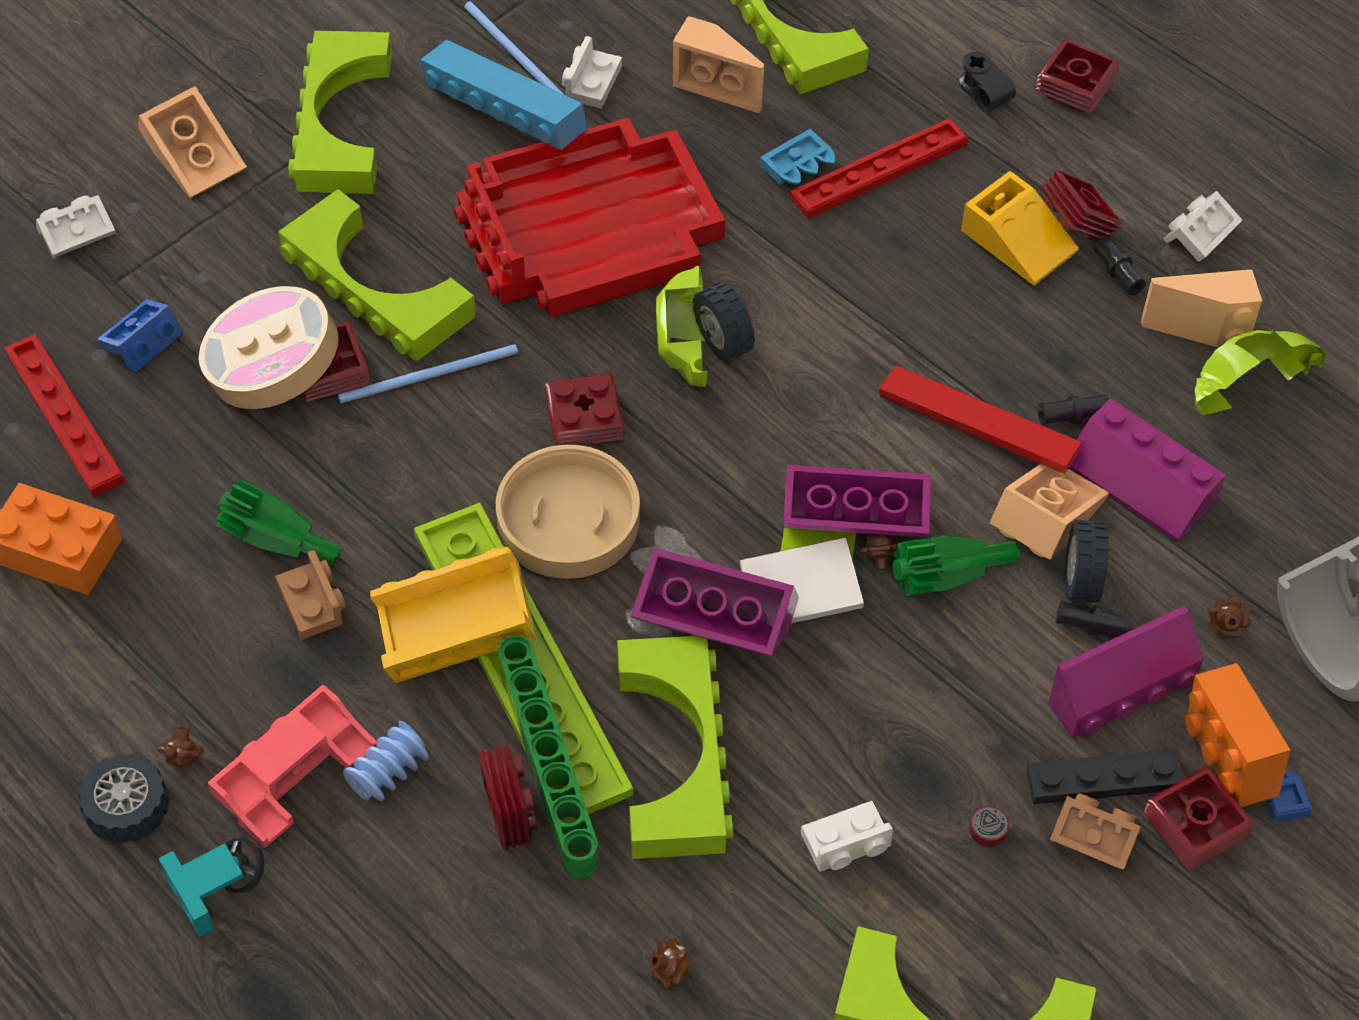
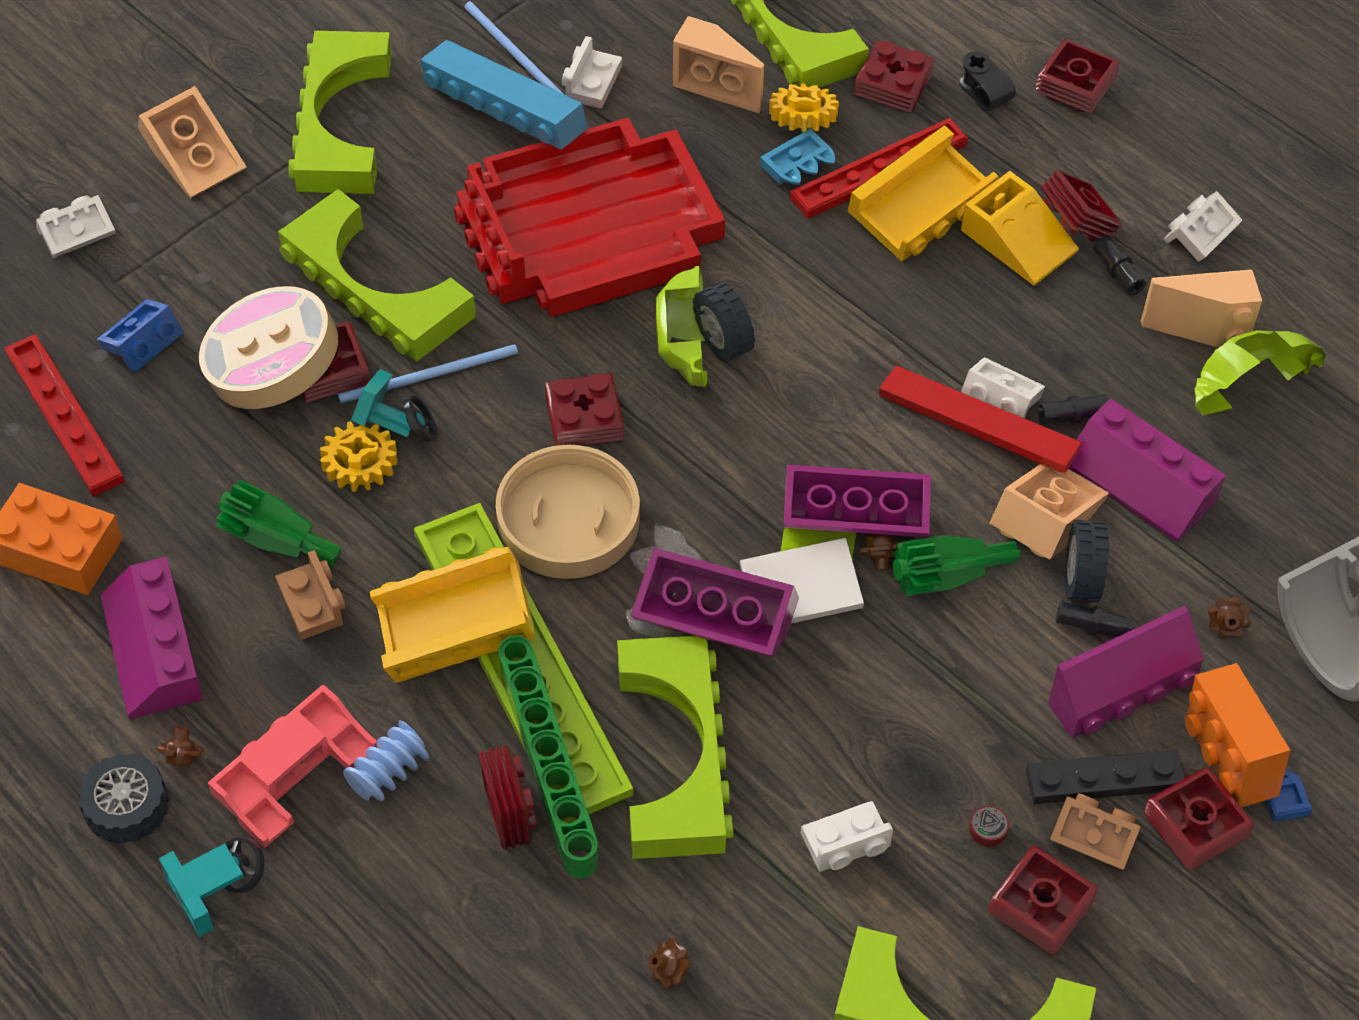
(150, 640): none -> magenta slope
(358, 456): none -> yellow gear
(372, 409): none -> teal piece
(803, 107): none -> yellow gear
(894, 76): none -> dark red brick
(918, 195): none -> yellow panel
(1002, 387): none -> white bracket
(1039, 877): none -> dark red brick

